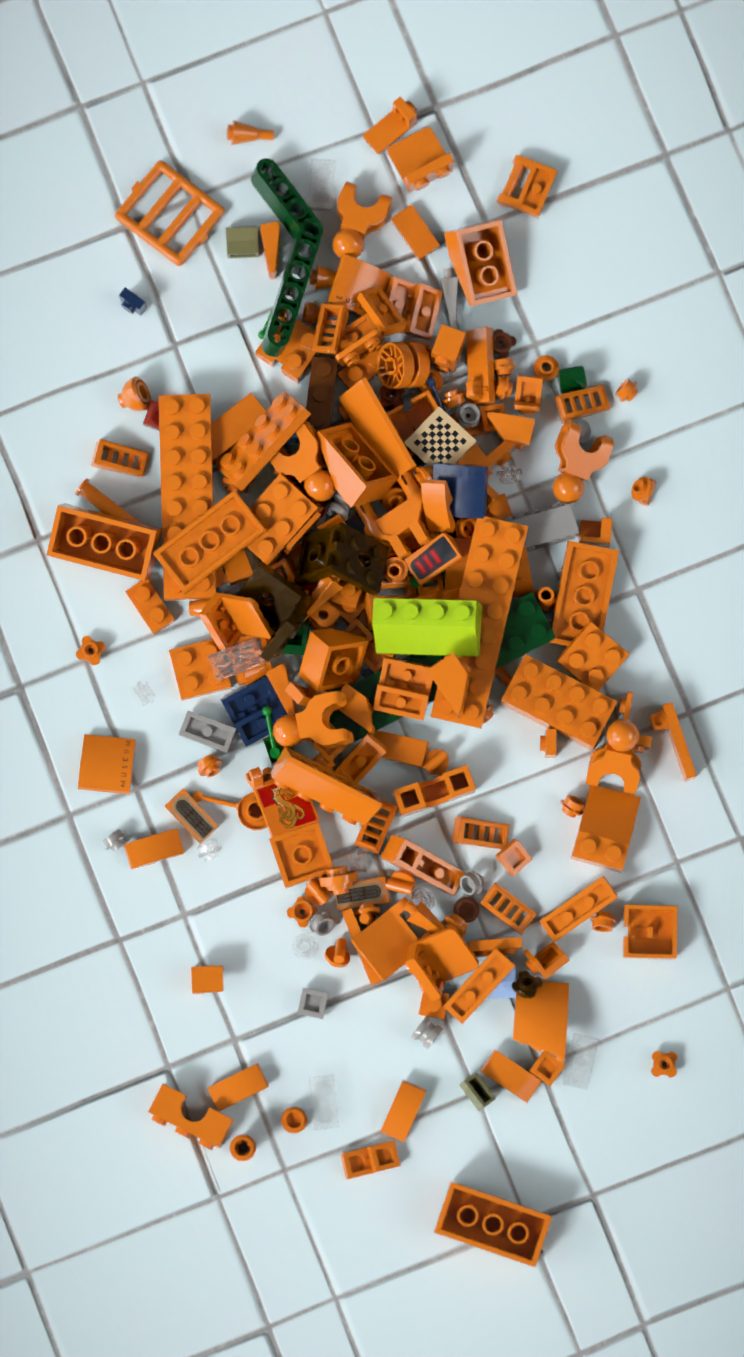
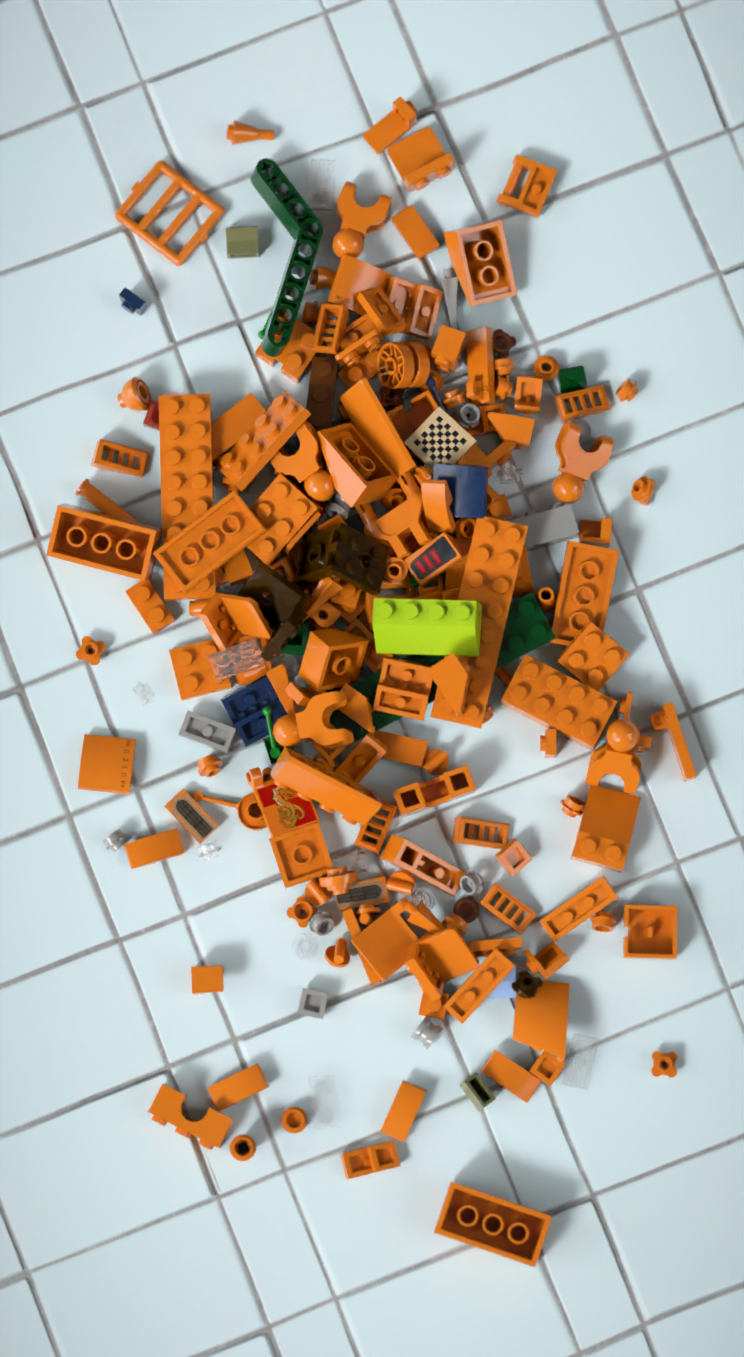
(271, 239): orange slope -> none

